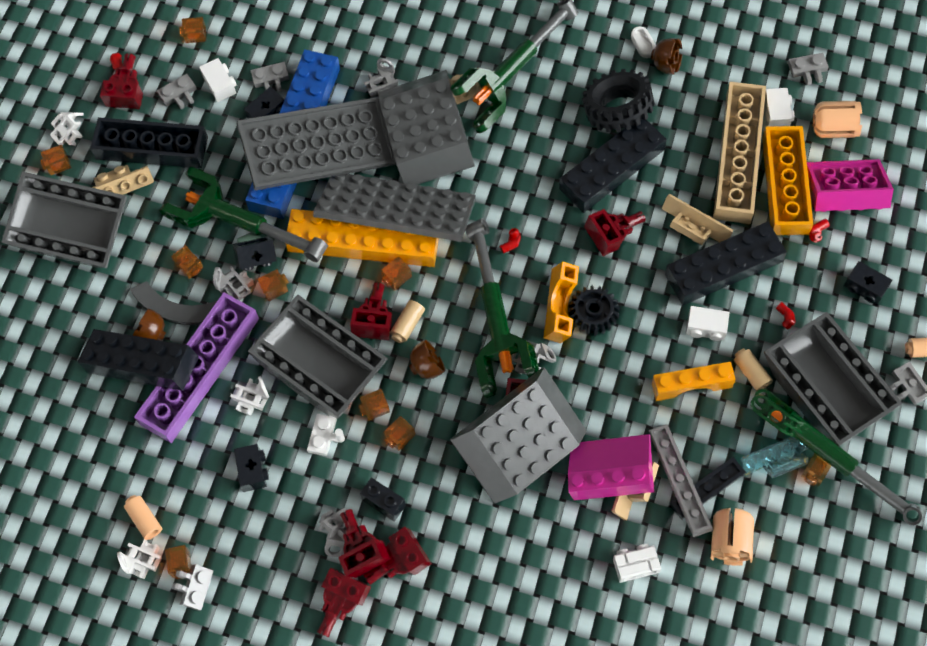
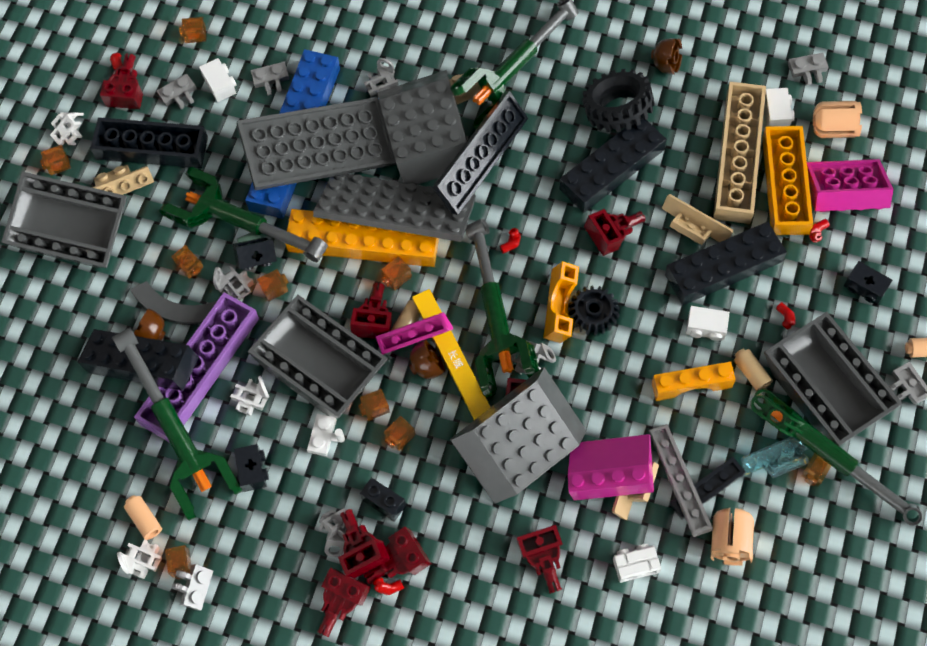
(190, 459): none -> dark green piece
(265, 104): black brick -> none
(385, 588): none -> red arm
(413, 333): none -> dark pink slope
(454, 358): none -> yellow tile
(480, 153): none -> black plate
(541, 550): none -> dark red brick
(642, 41): white tile -> none

